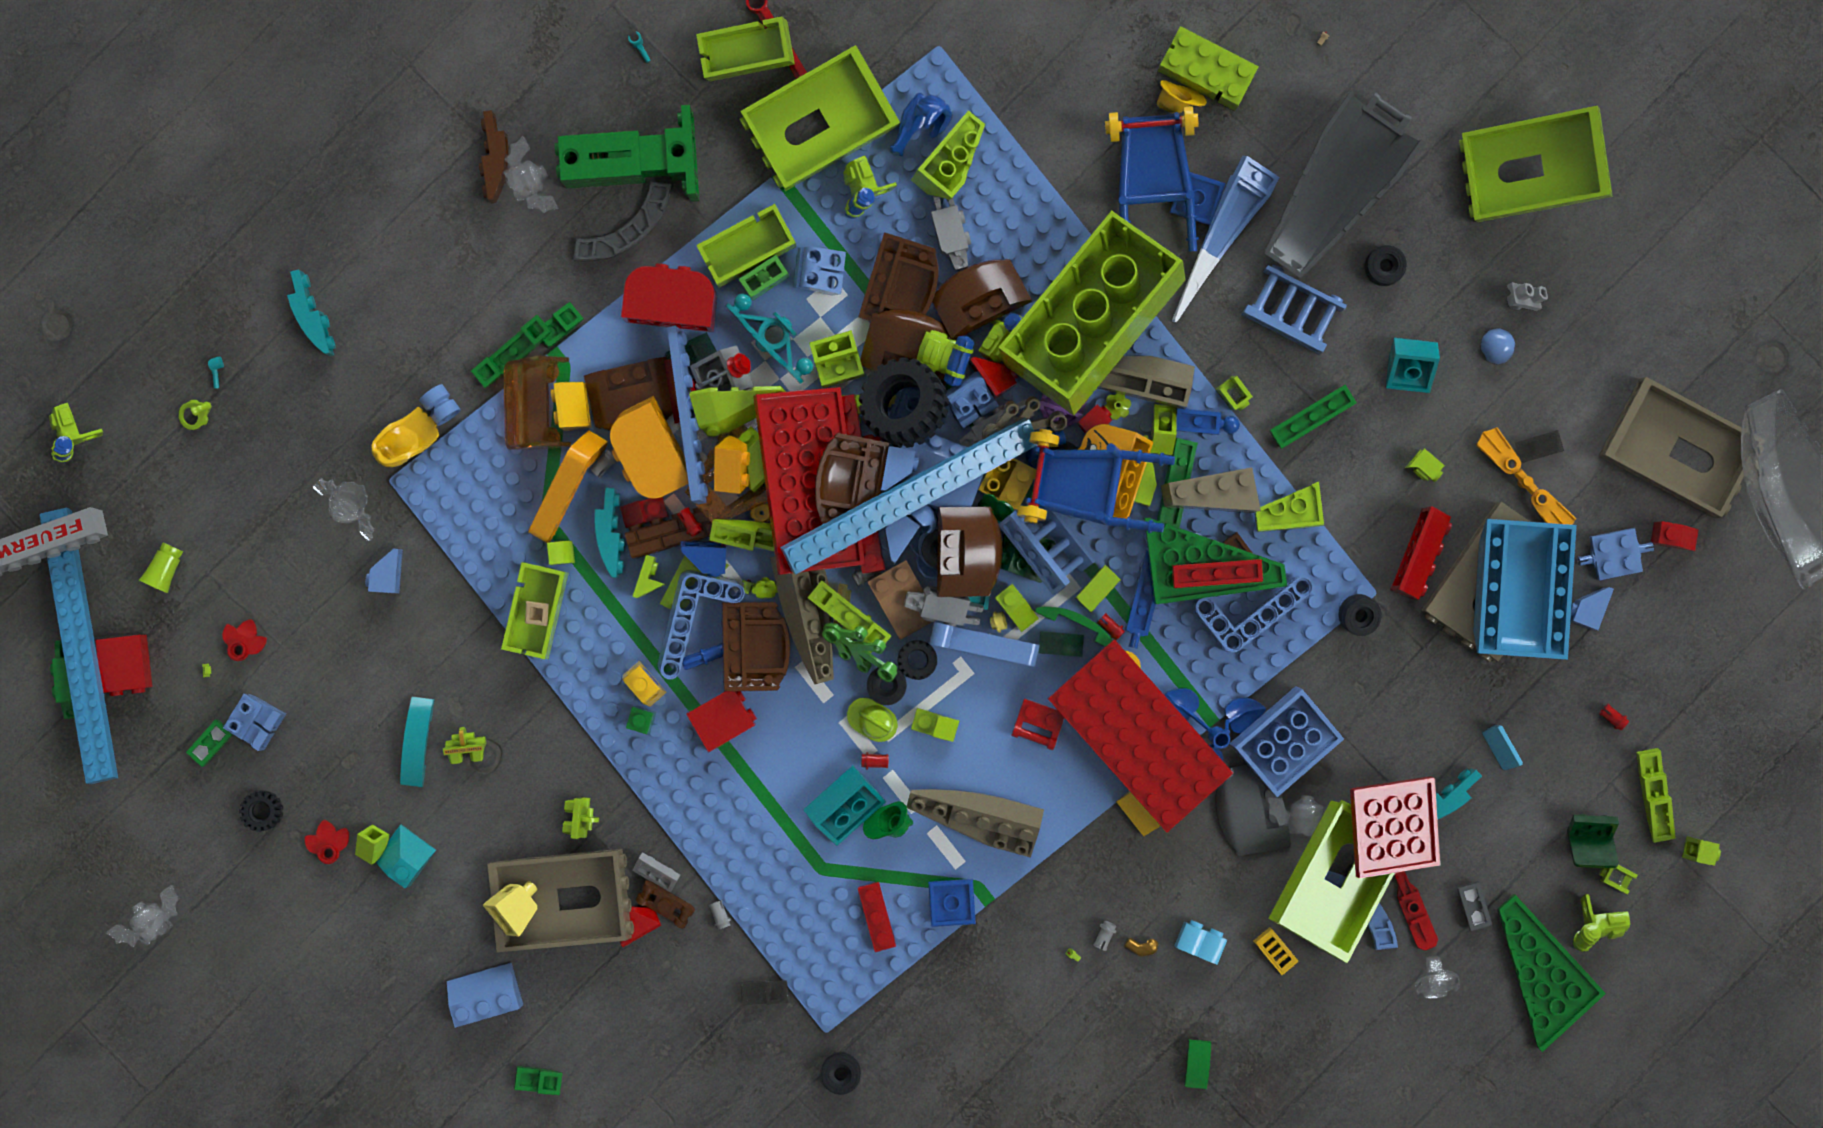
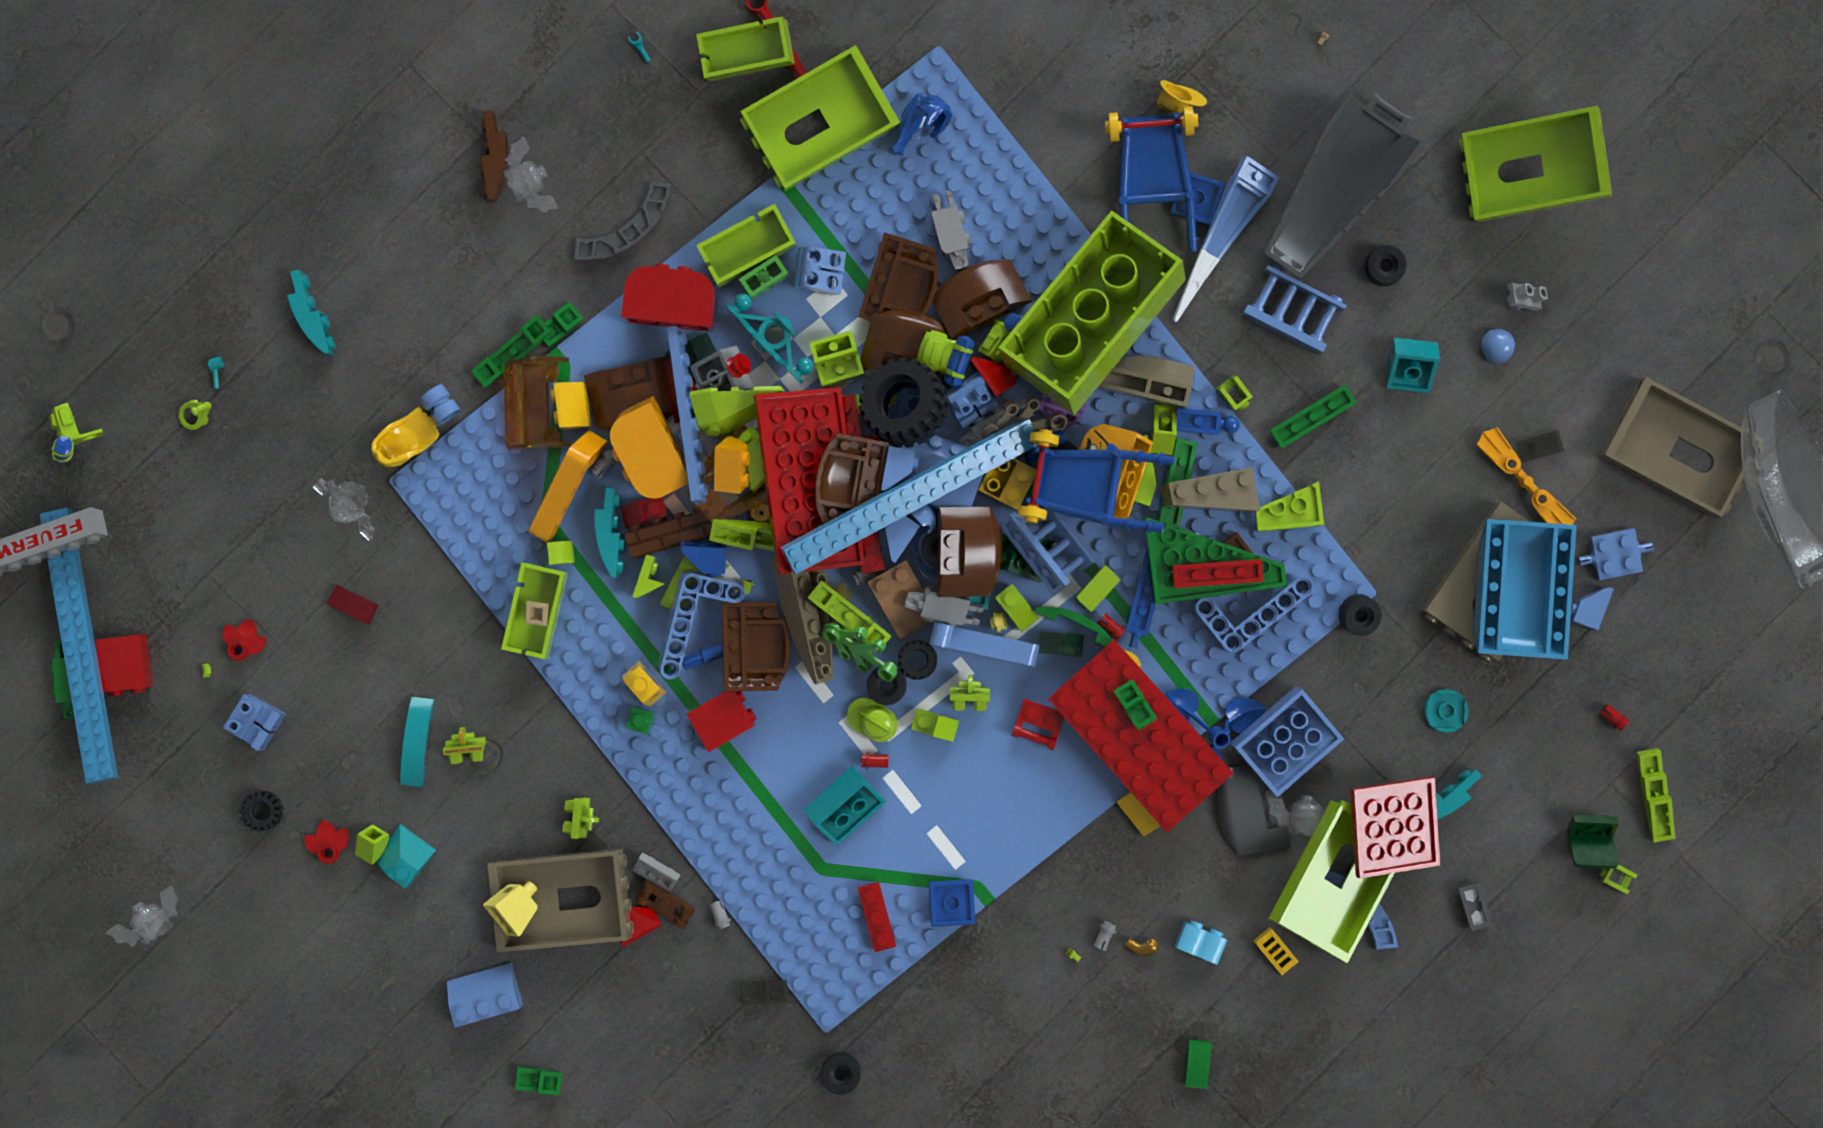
(162, 568): lime plant -> none
(209, 743): green piece -> none
(352, 604): none -> dark red slope
(386, 573): medium blue slope -> none
(630, 158): green brick -> none
(689, 521): red pin -> none
(764, 588): lime plant -> none
(863, 187): lime piece -> none
(888, 821): green piece -> none
(949, 163): lime wedge -> none
(969, 691): none -> lime hips
(981, 817): dark tan wedge -> none
(1000, 508): green plate -> none
(1096, 416): red brick -> none
(1117, 412): lime plant -> none
(1135, 705): none -> green slope
(1207, 68): lime piece -> none
(1418, 921): red piece -> none
(1421, 553): red slope -> none
(1426, 466): lime window -> none
(1436, 981): clear tile -> none
(1446, 710): none -> teal tile
(1502, 747): medium azure slope -> none
(1549, 978): green wing -> none
(1599, 926): lime piece -> none
(1674, 535): red slope -> none
(1701, 851): lime slope -> none

